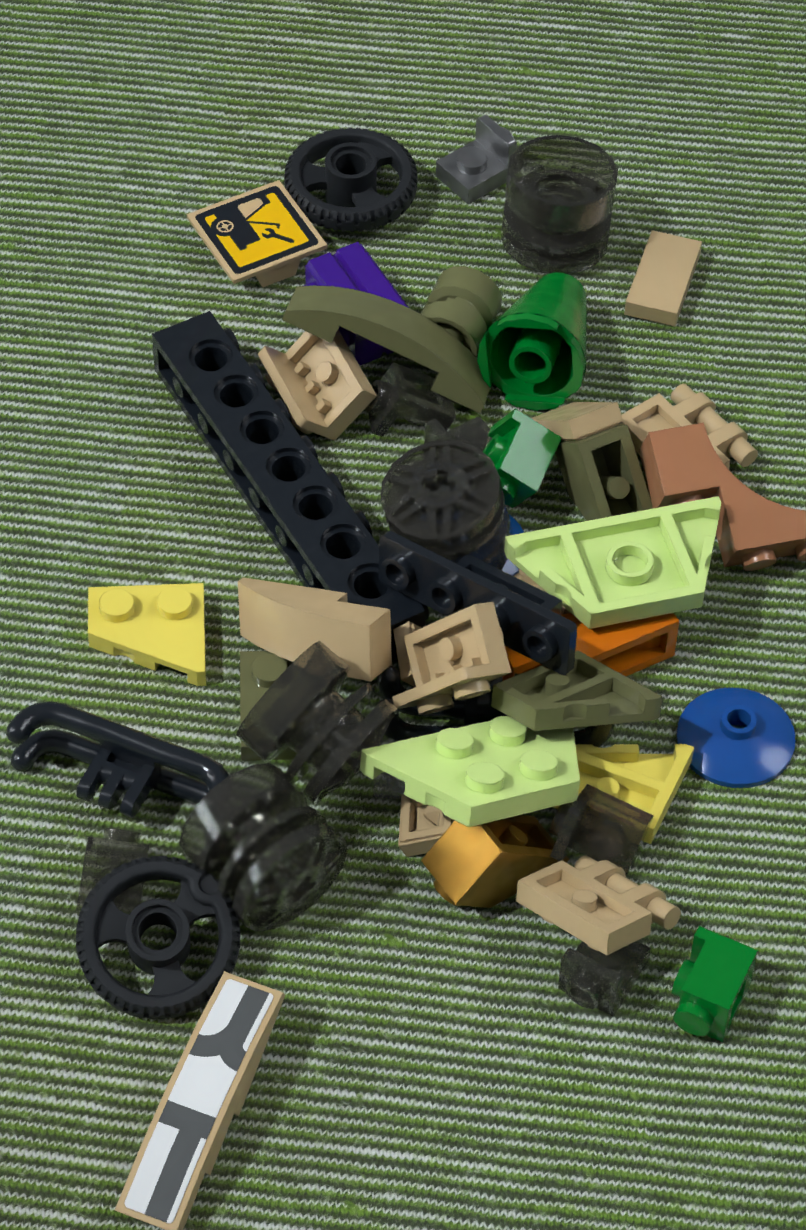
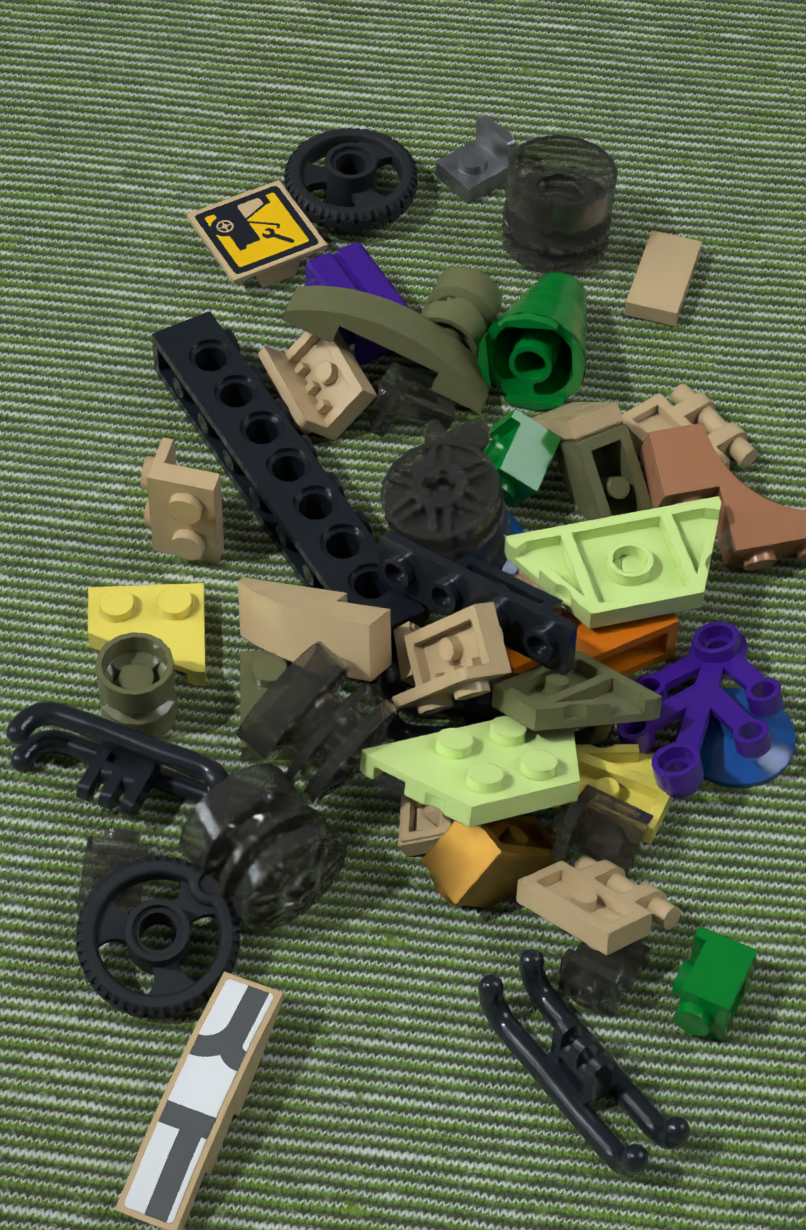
(137, 683): none -> olive wheel
(182, 507): none -> tan bracket
(577, 1070): none -> black piece
(714, 652): none -> dark purple plant

